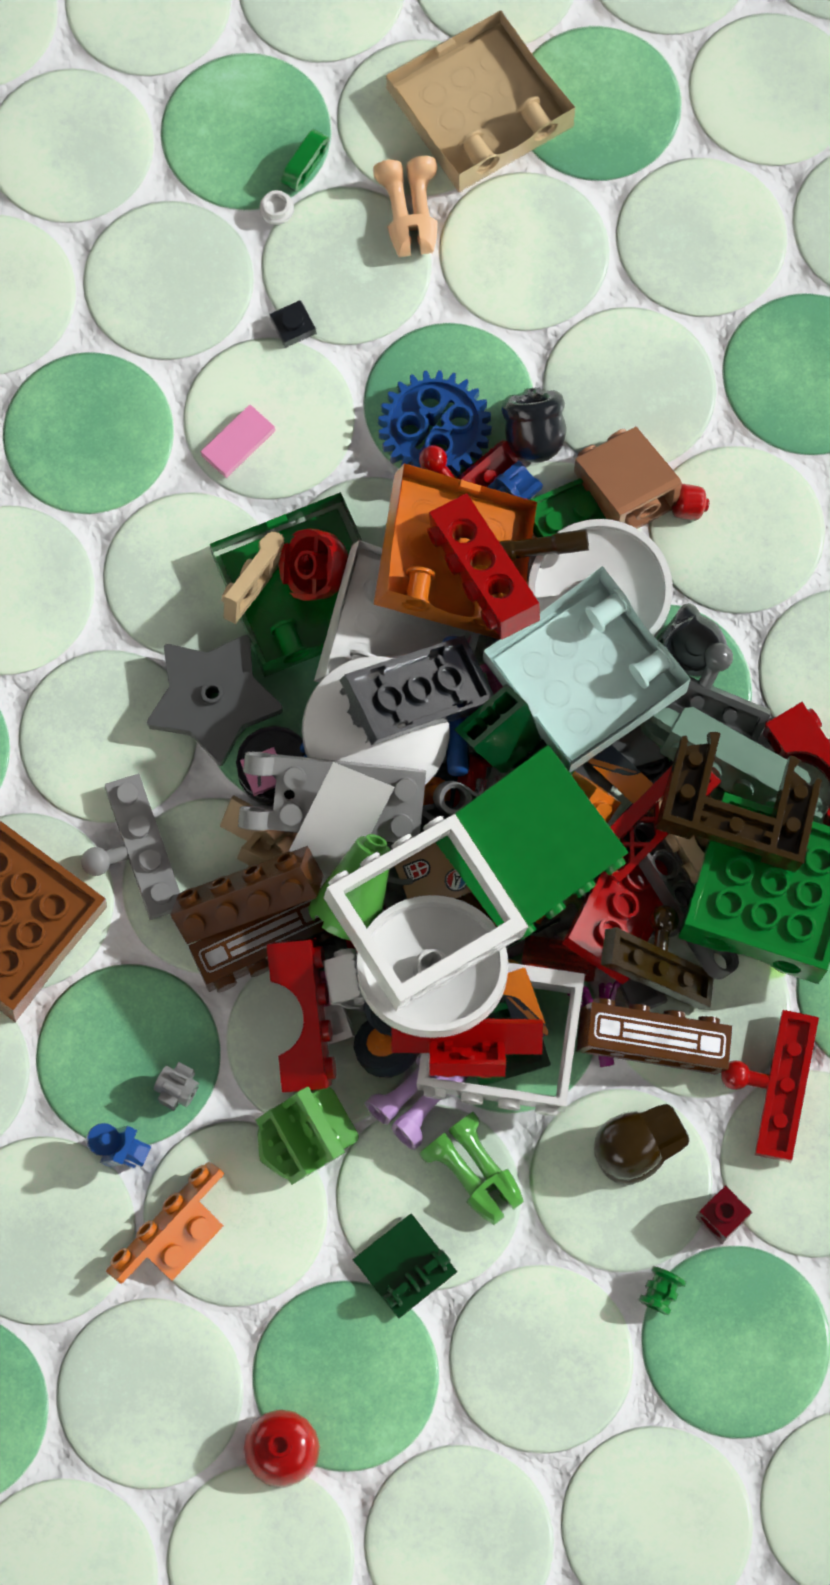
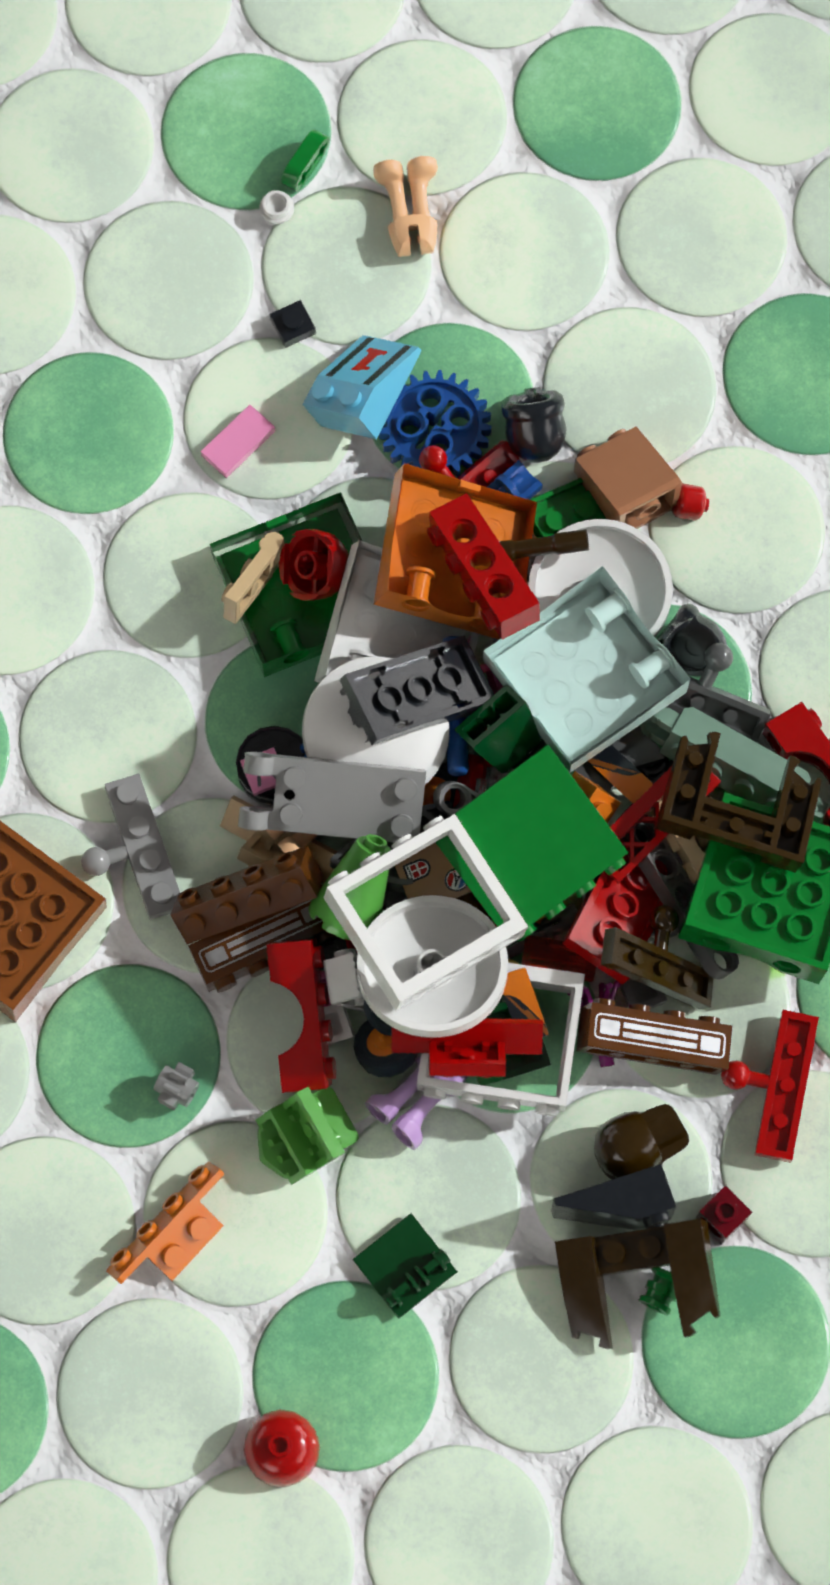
(117, 1145): blue hips -> none
(219, 720): dark grey plate -> none
(341, 813): white sticker -> none
(361, 386): none -> medium azure slope
(480, 100): tan piece -> none
(496, 1179): bright green piece -> none
(625, 1202): none -> black slope
(680, 1245): none -> dark brown wedge

